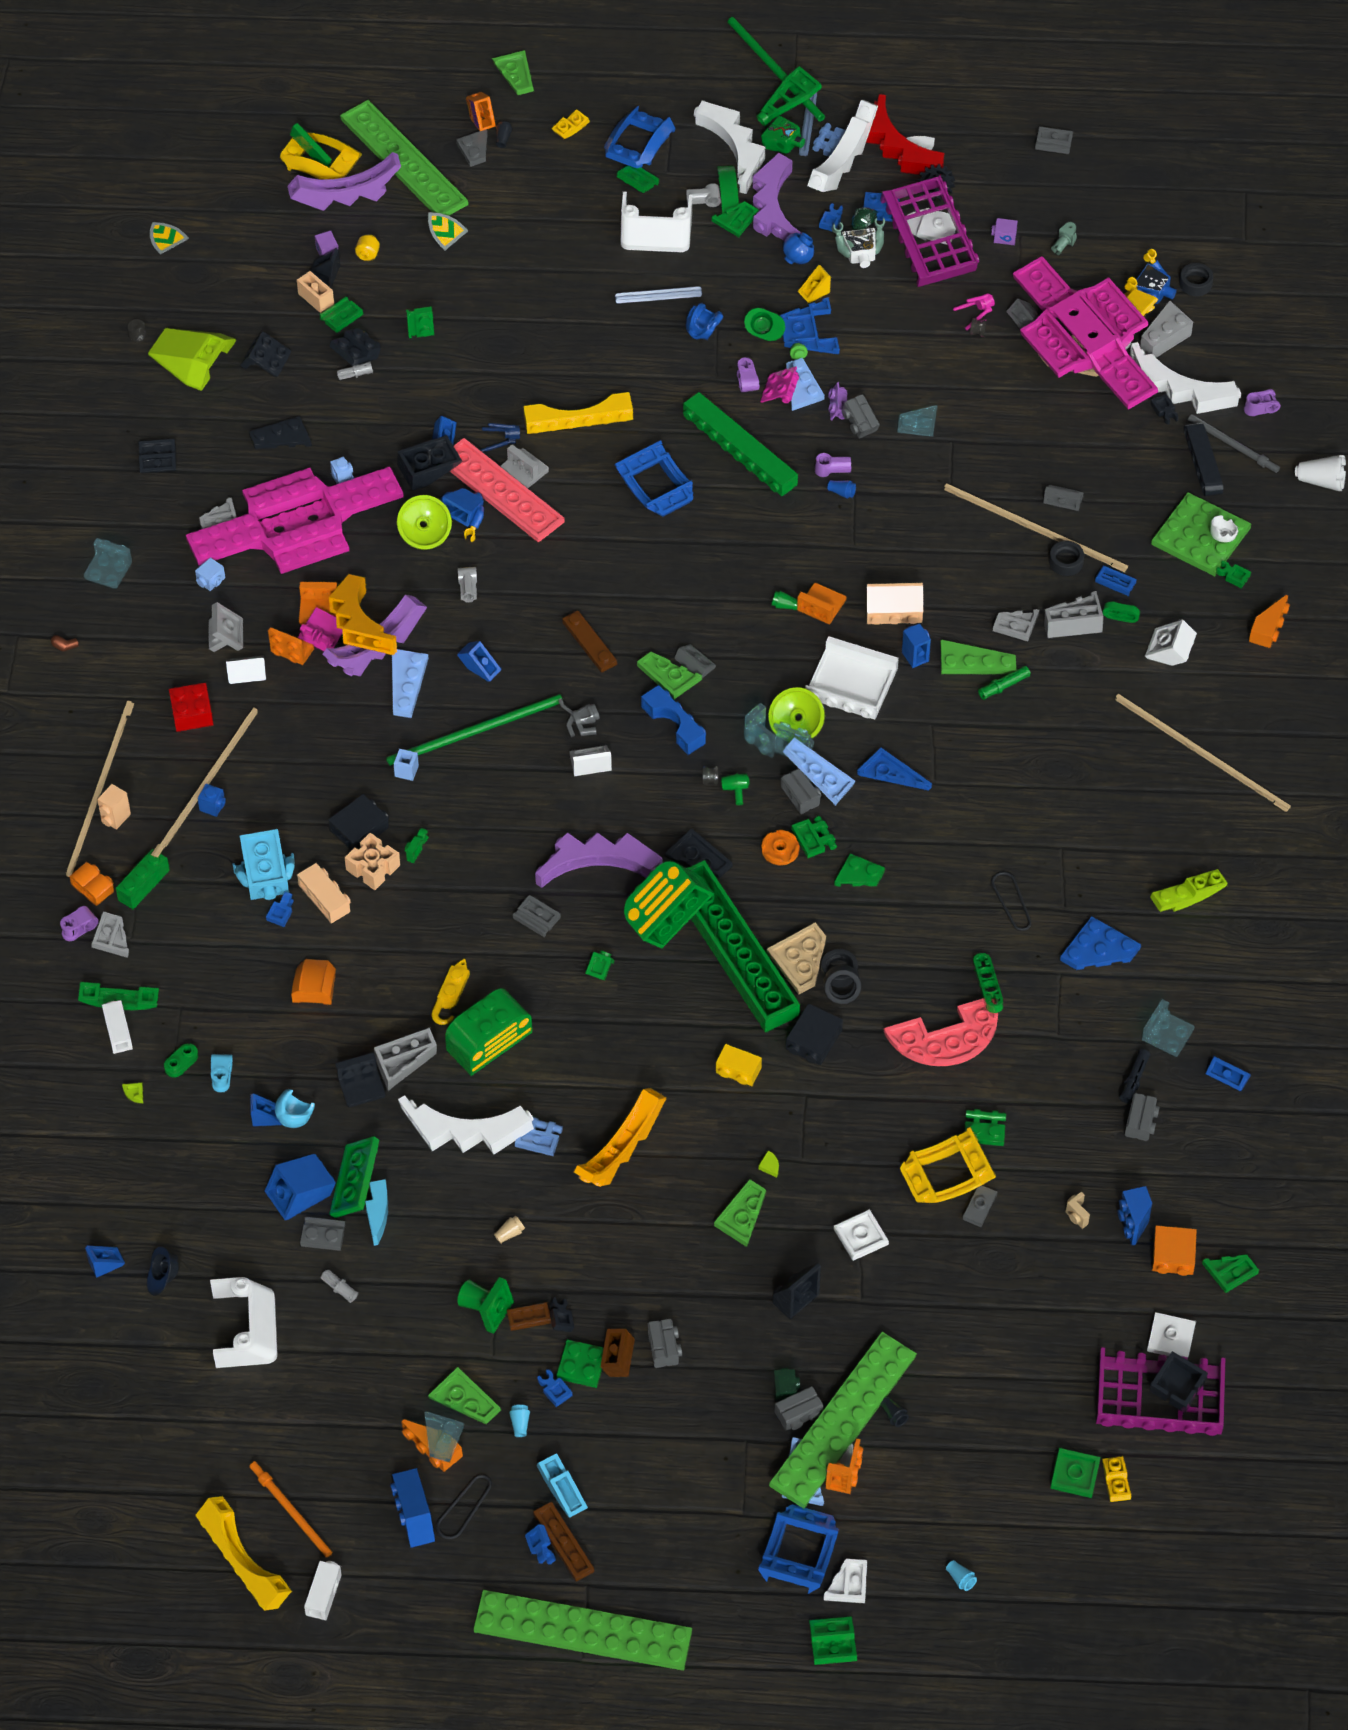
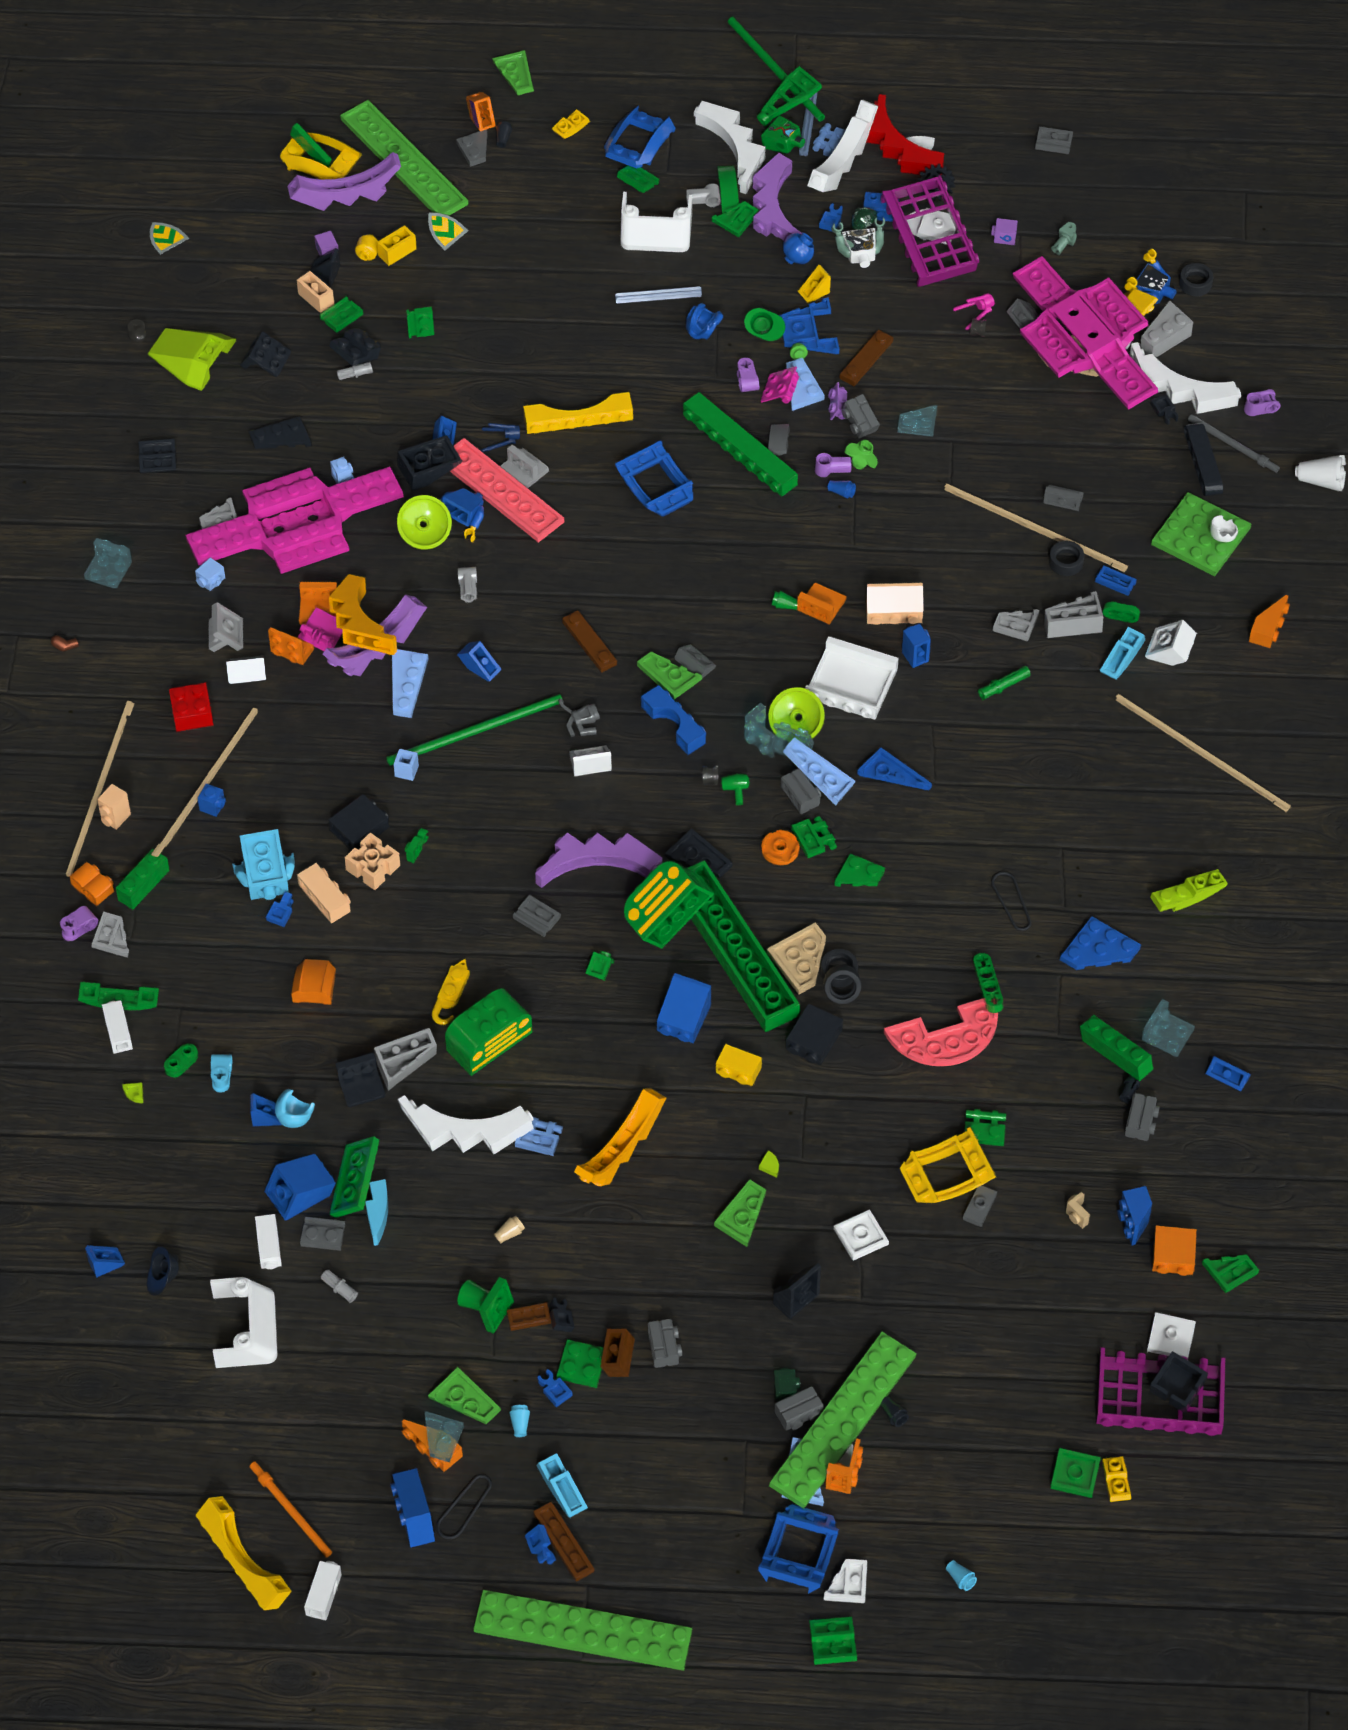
(268, 1241): none -> white brick
(396, 245): none -> yellow brick
(684, 1008): none -> blue slope
(779, 439): none -> dark grey slope
(861, 454): none -> bright green plate
(866, 358): none -> reddish brown plate
(967, 659): bright green wing -> none
(1116, 1048): none -> green brick
(1123, 653): none -> medium azure slope
(1235, 575): green plate -> none

